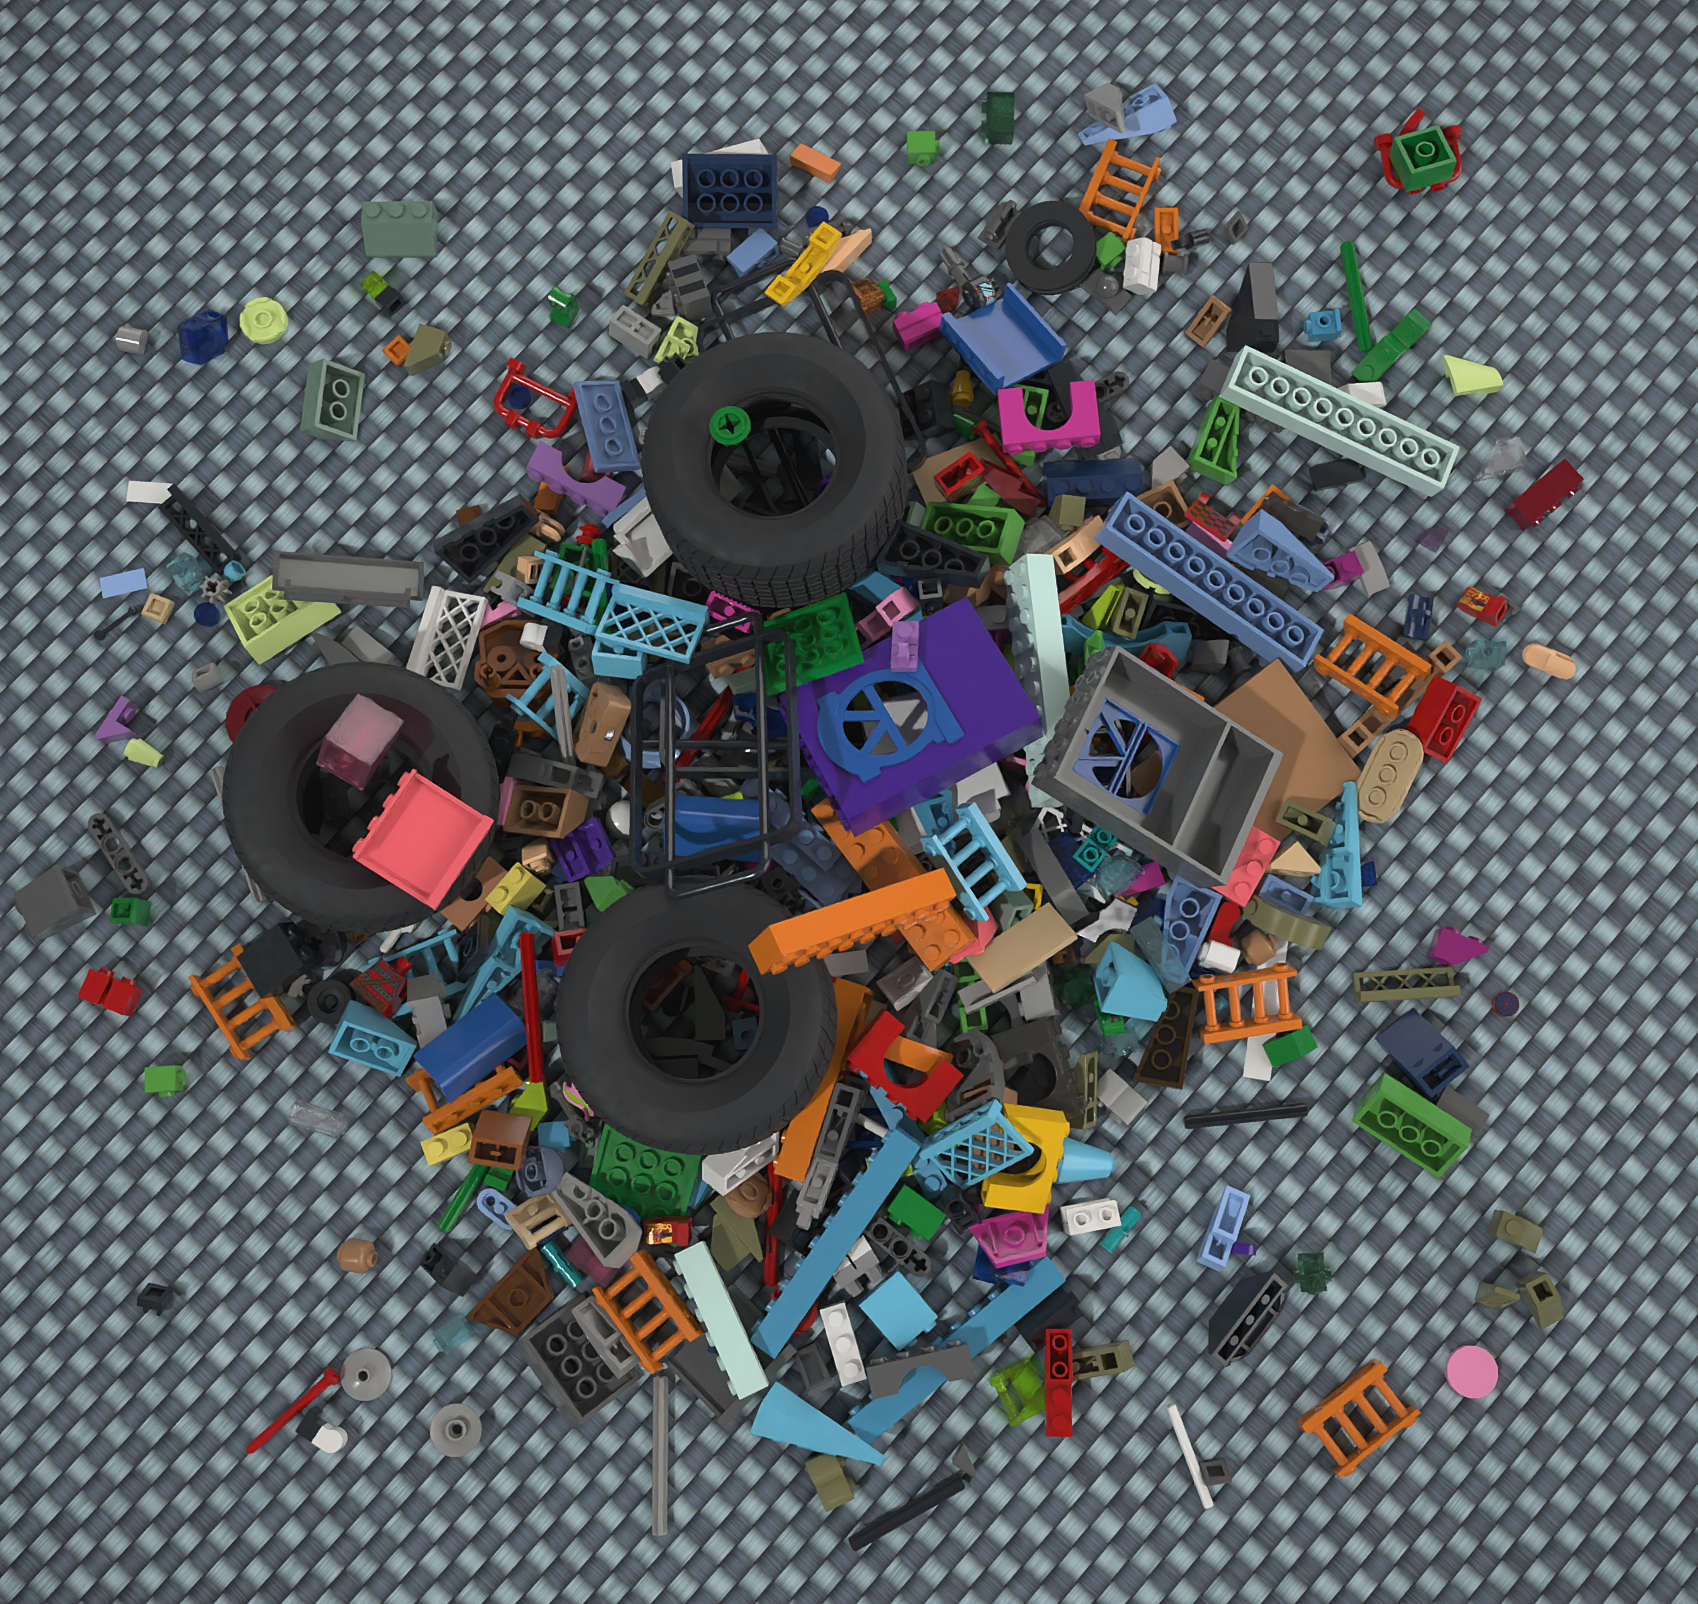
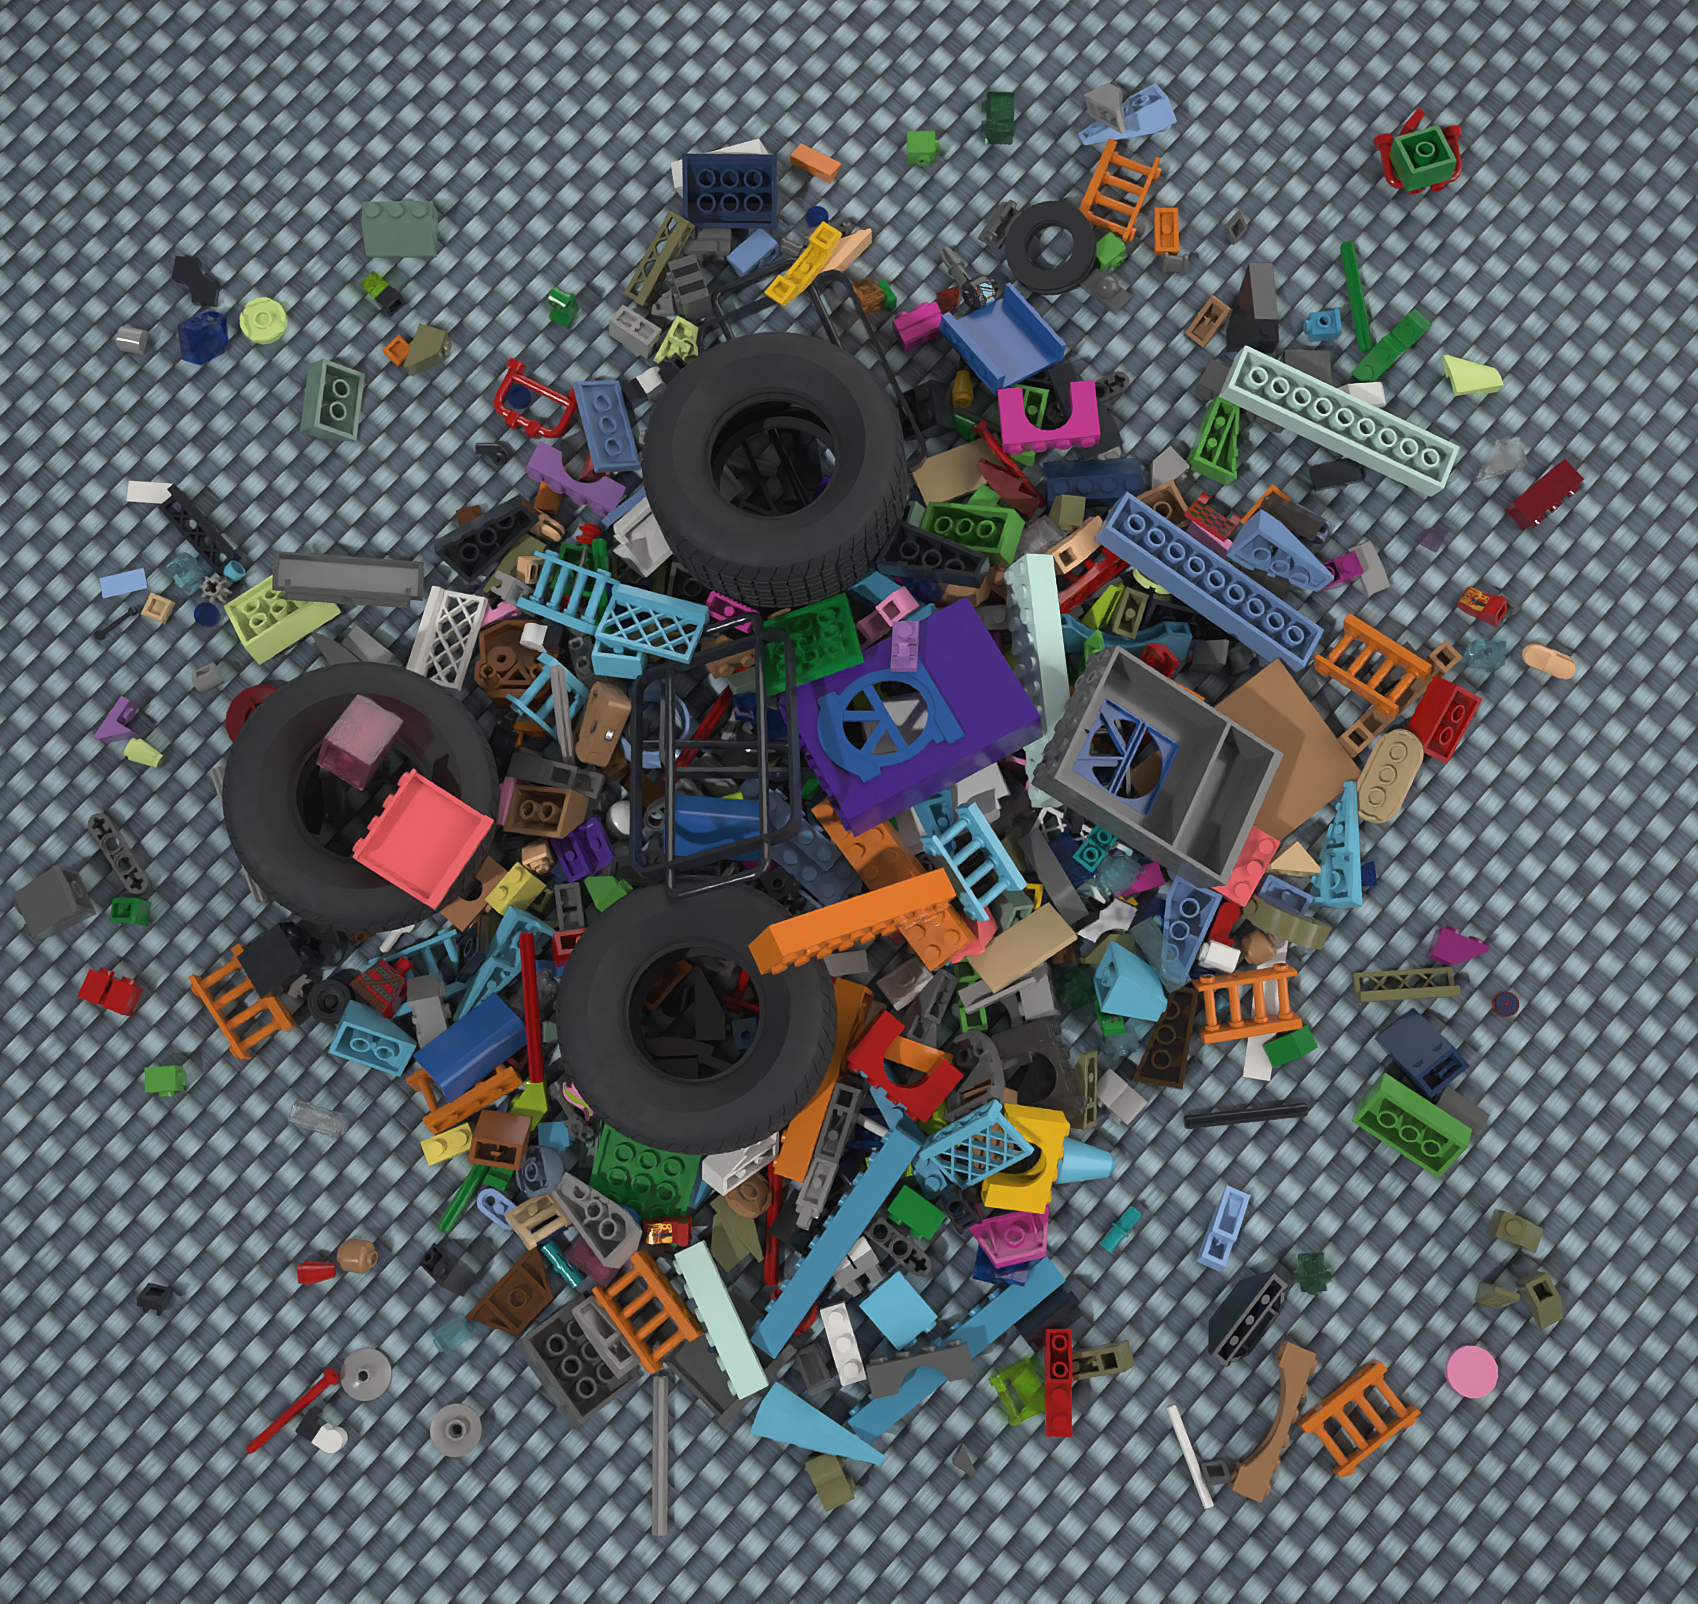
(189, 272): none -> black tile
(315, 1271): none -> red cone
(494, 451): none -> black arm
(719, 423): green gear -> none
(906, 1513): black axle -> none
(930, 596): black leg -> none
(955, 478): red torso -> none
(1089, 1216): white panel -> none
(1141, 266): white brick -> none
(1191, 240): black bar -> none
(1244, 1248): dark purple tile -> none
(1253, 1475): none -> medium nougat arch
(1306, 823): olive slope -> none
(1418, 617): dark blue hips -> none

